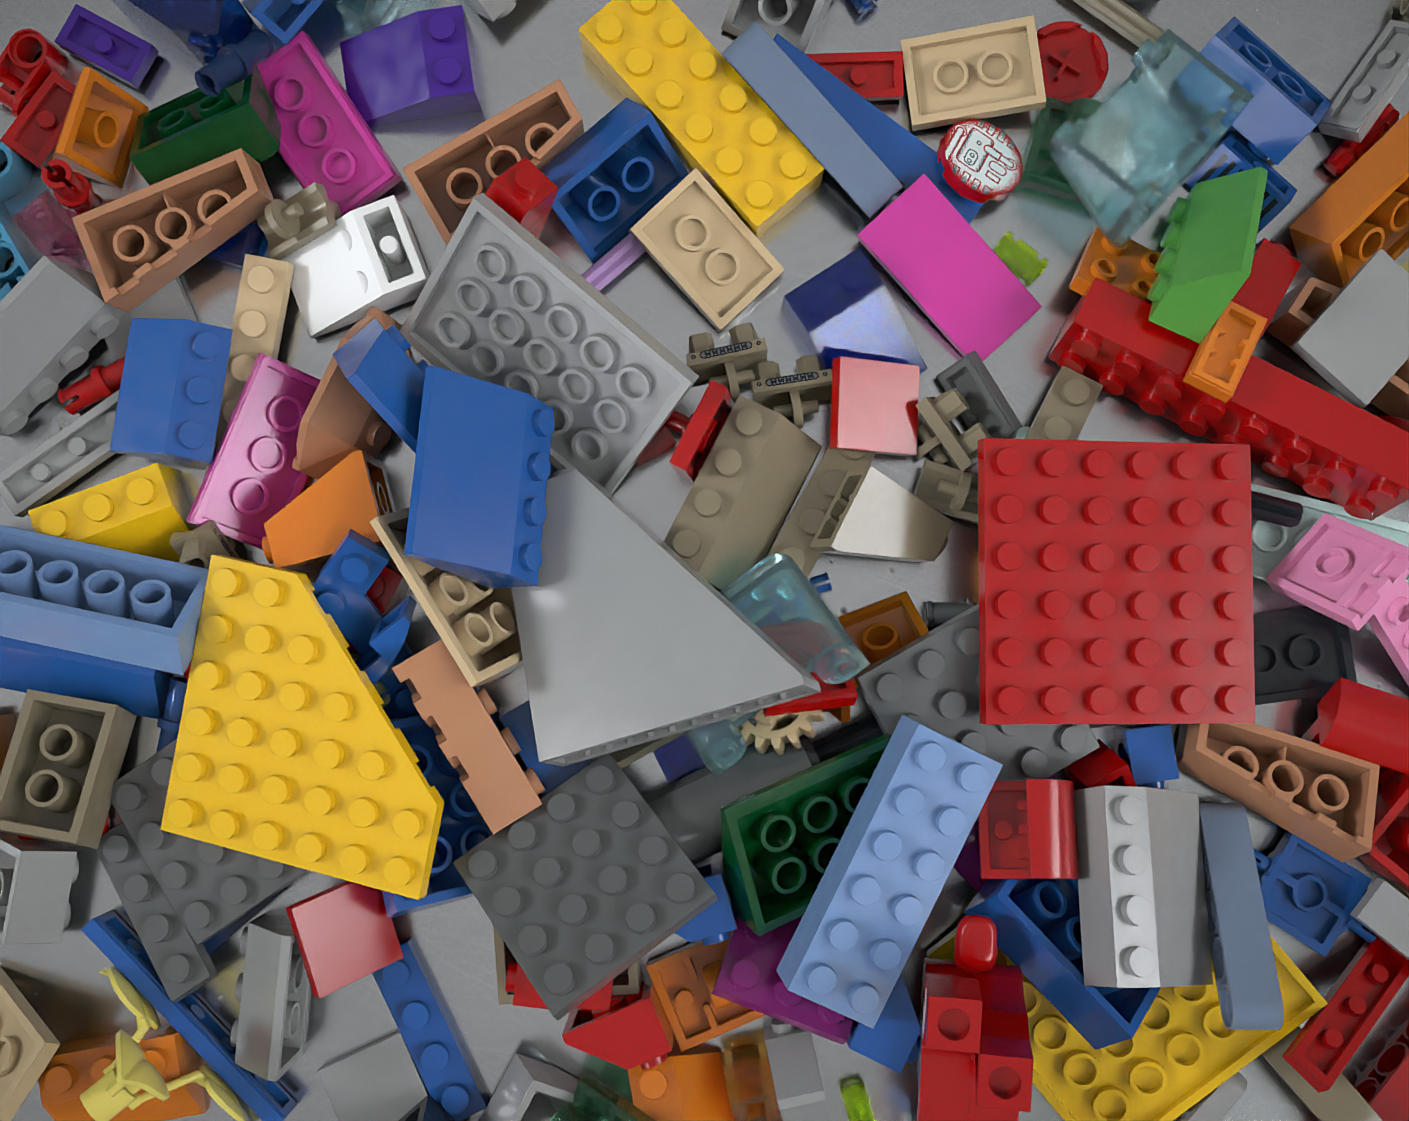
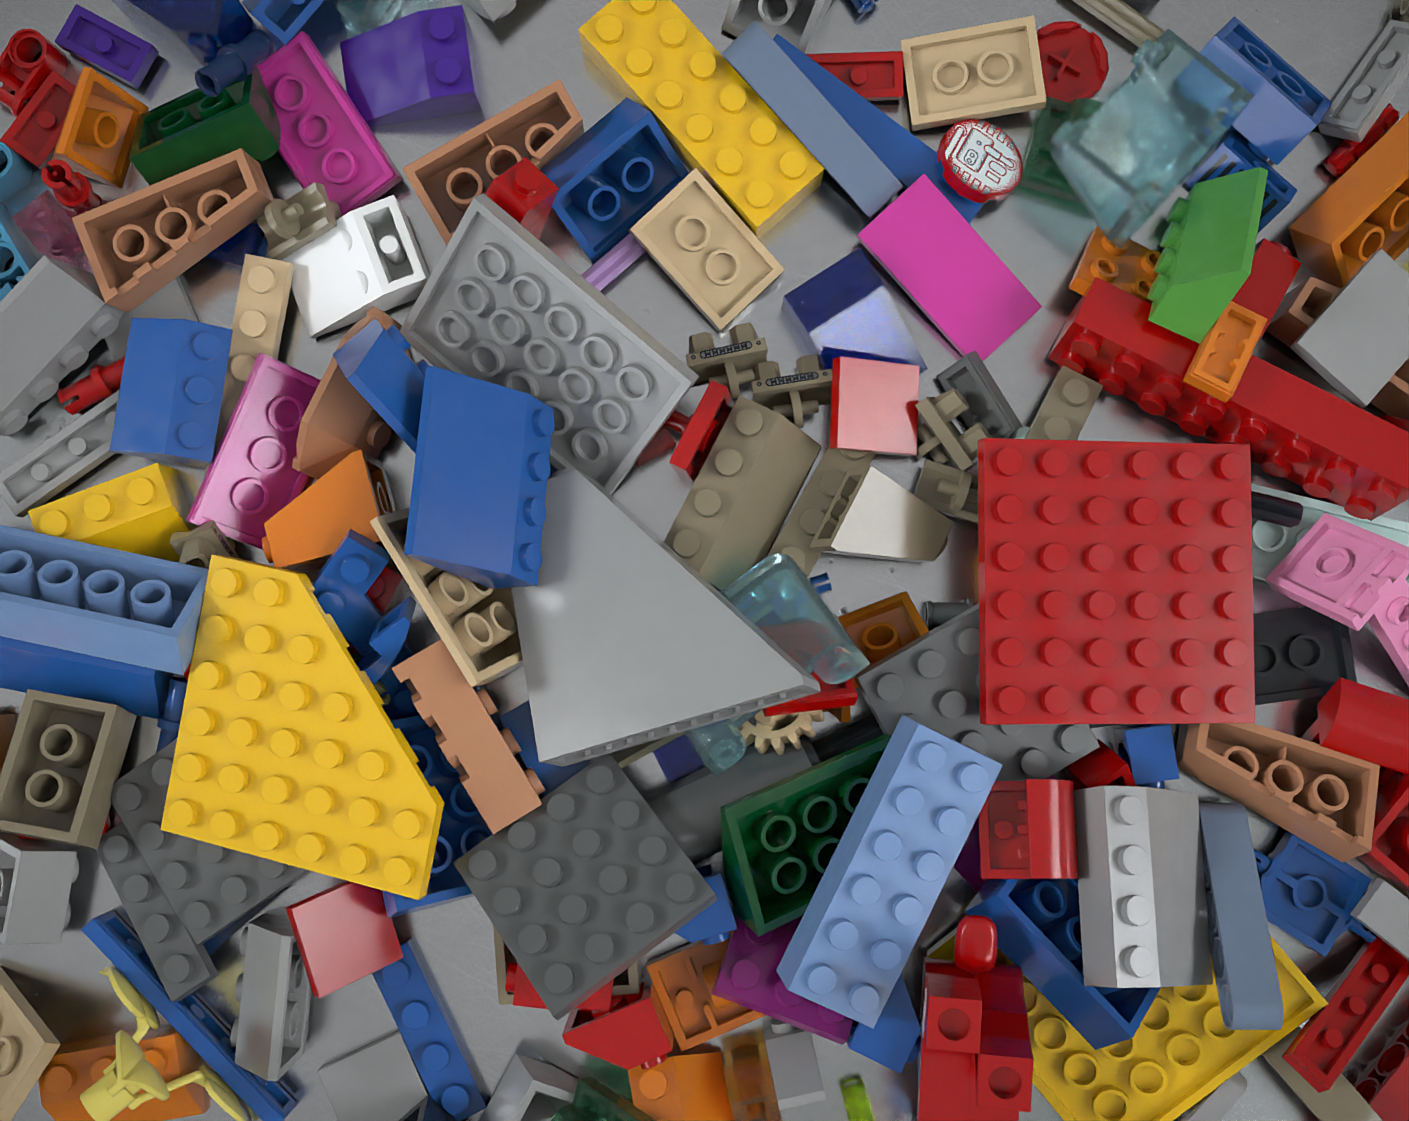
(1021, 256): clear neon green piece -> none

